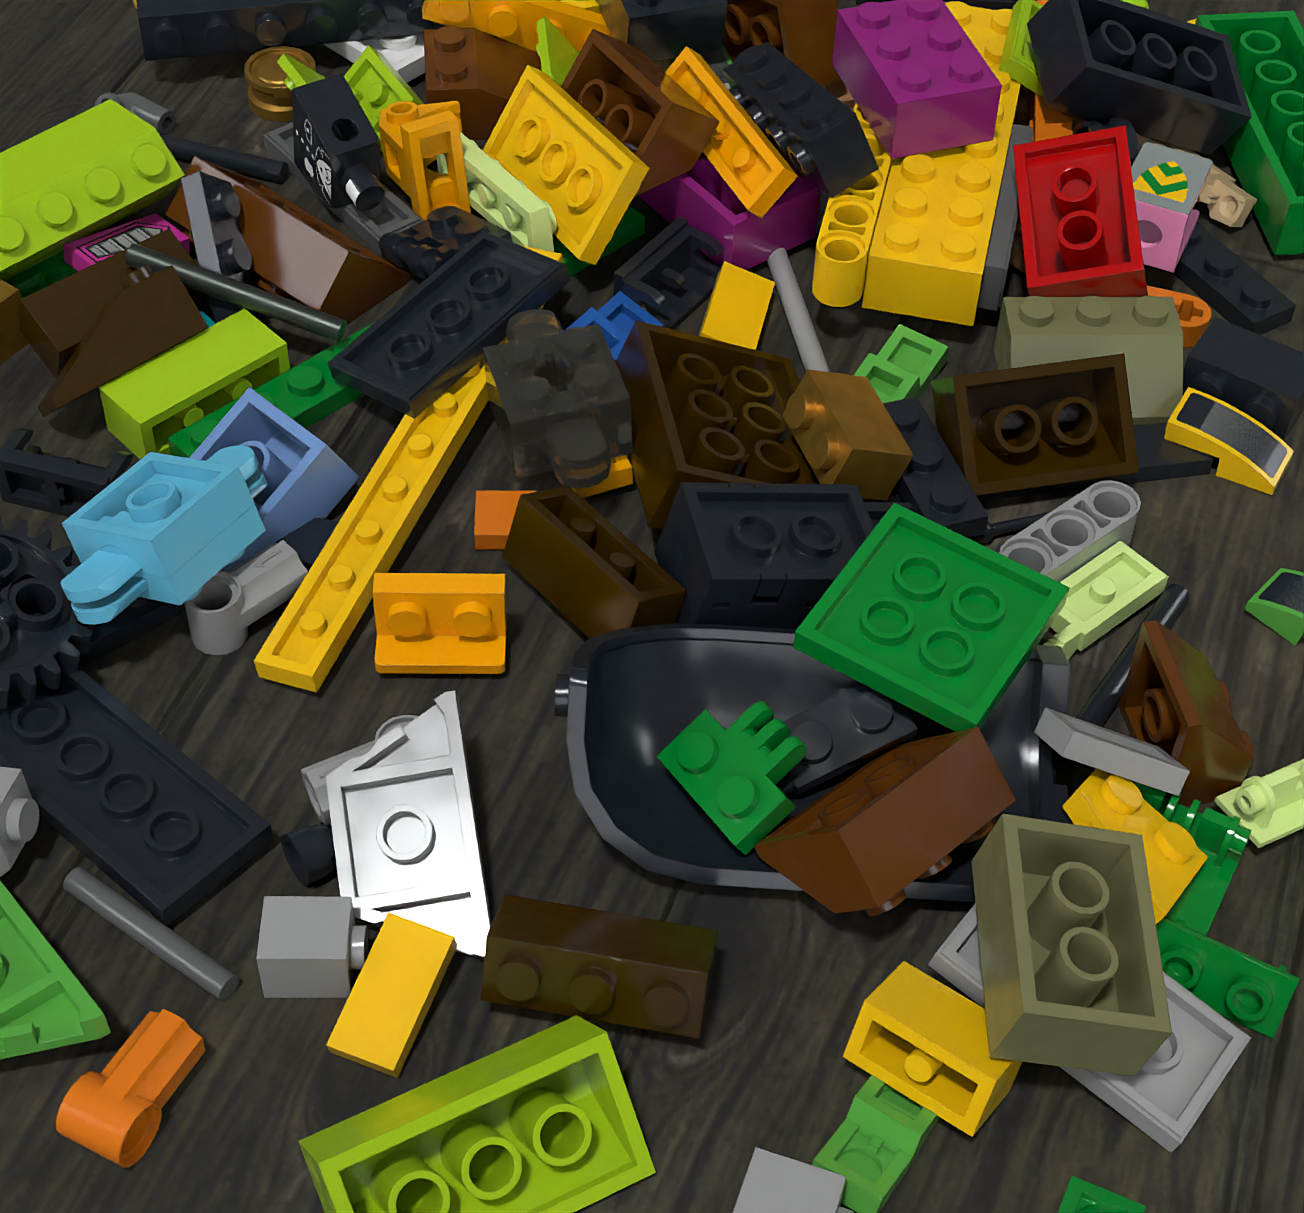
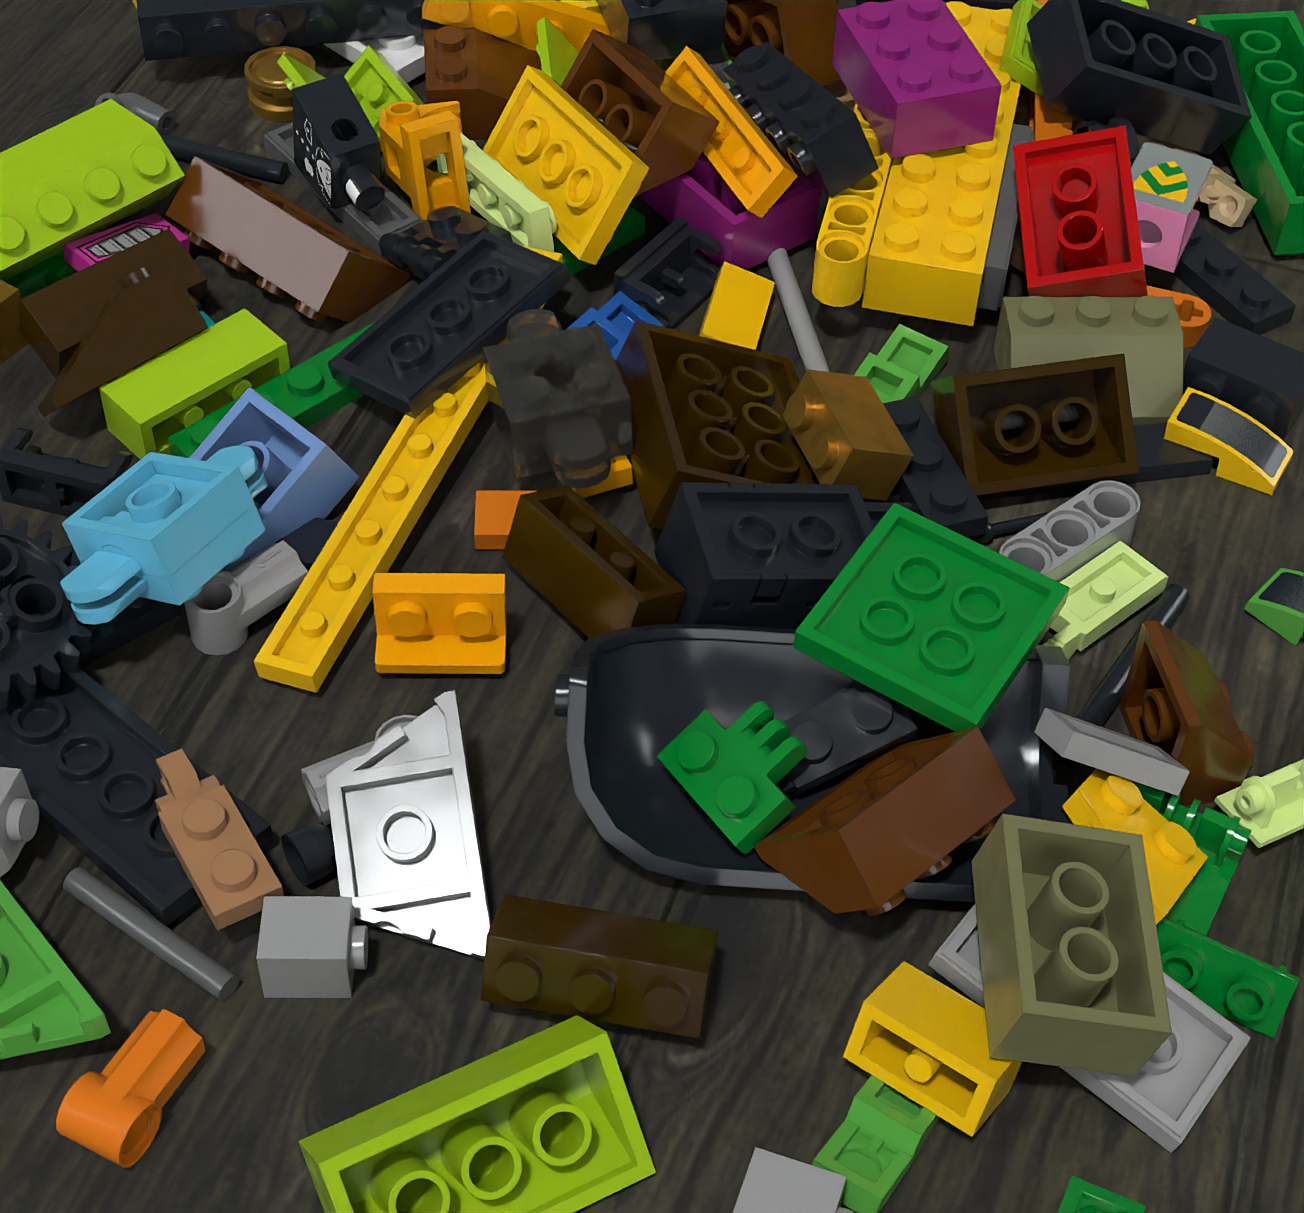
(213, 843): none -> medium nougat hinge
(218, 235): black hinge -> none
(240, 293): pearl dark grey bar -> none
(392, 995): yellow tile -> none

